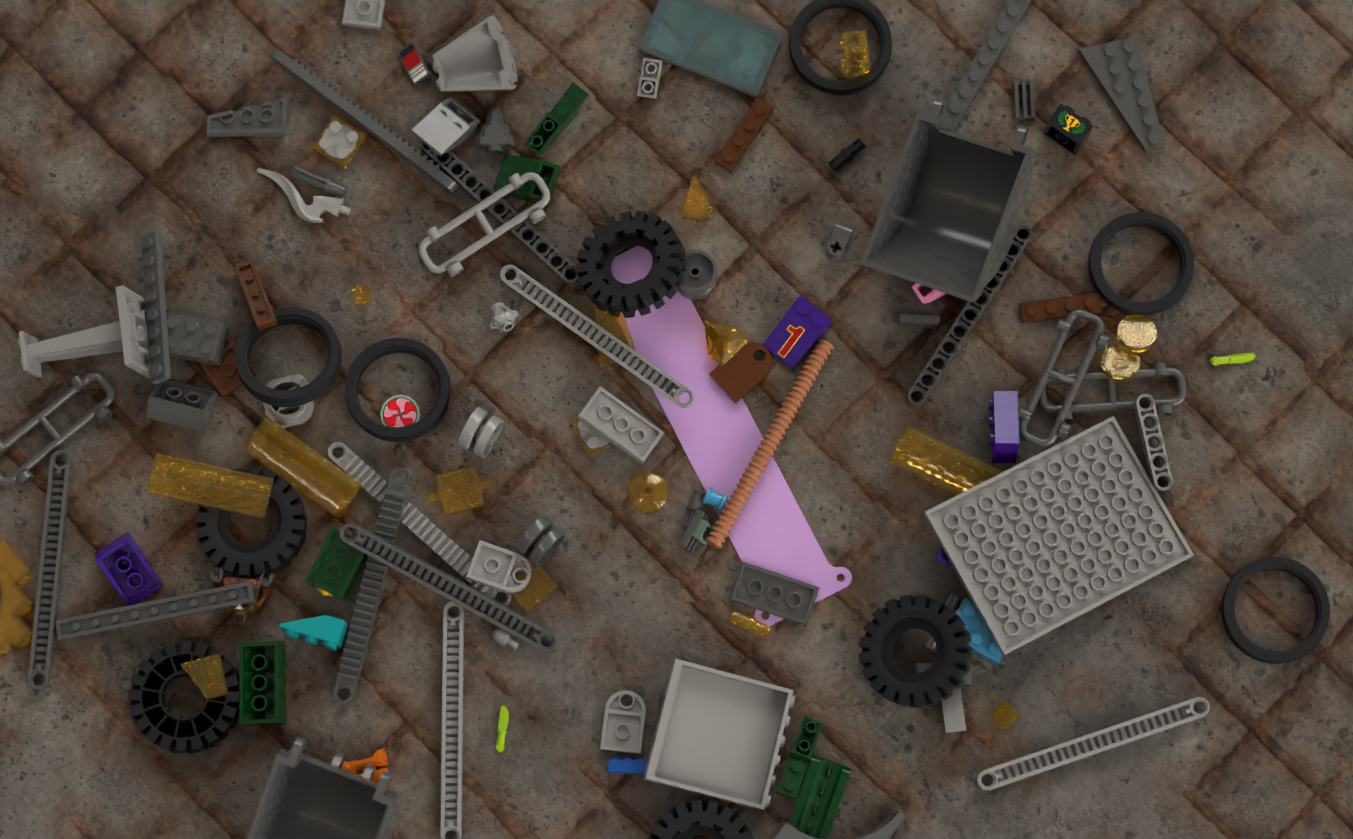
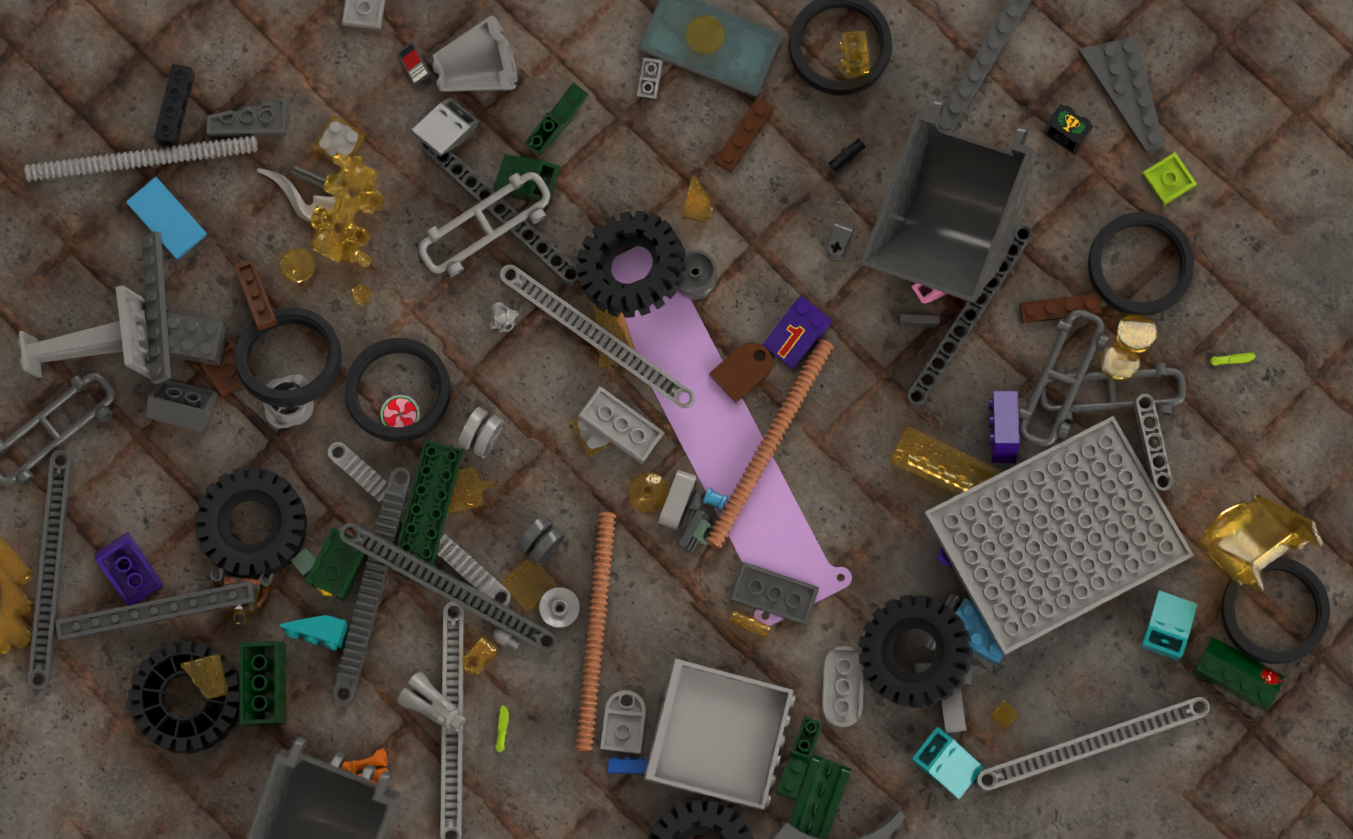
(141, 158): none -> light grey piece
(167, 216): none -> dark azure tile
(174, 105): none -> black brick
(210, 485): clear yellow plate -> none
(297, 265): none -> clear yellow piece
(302, 467): clear yellow plate -> none
(303, 561): none -> sand green tile
(344, 246): none -> clear yellow gear
(364, 120): dark grey gear -> none
(430, 500): none -> dark green plate
(441, 709): none -> light grey piece
(482, 652): none -> clear yellow piece
(495, 134): dark grey rock -> none
(497, 568): light grey tile -> none
(557, 597): none -> light grey dish
(595, 632): none -> nougat piece
(677, 499): none -> light grey beam
(705, 34): none -> clear yellow tile
(723, 341): clear yellow slope -> none
(842, 687): none -> light grey tile
(947, 763): none -> slope
(1024, 83): dark grey tile -> none
(1169, 179): none -> lime tile
(1169, 626): none -> teal slope
(1239, 674): none -> dark green slope
(1254, 536): none -> clear yellow windscreen

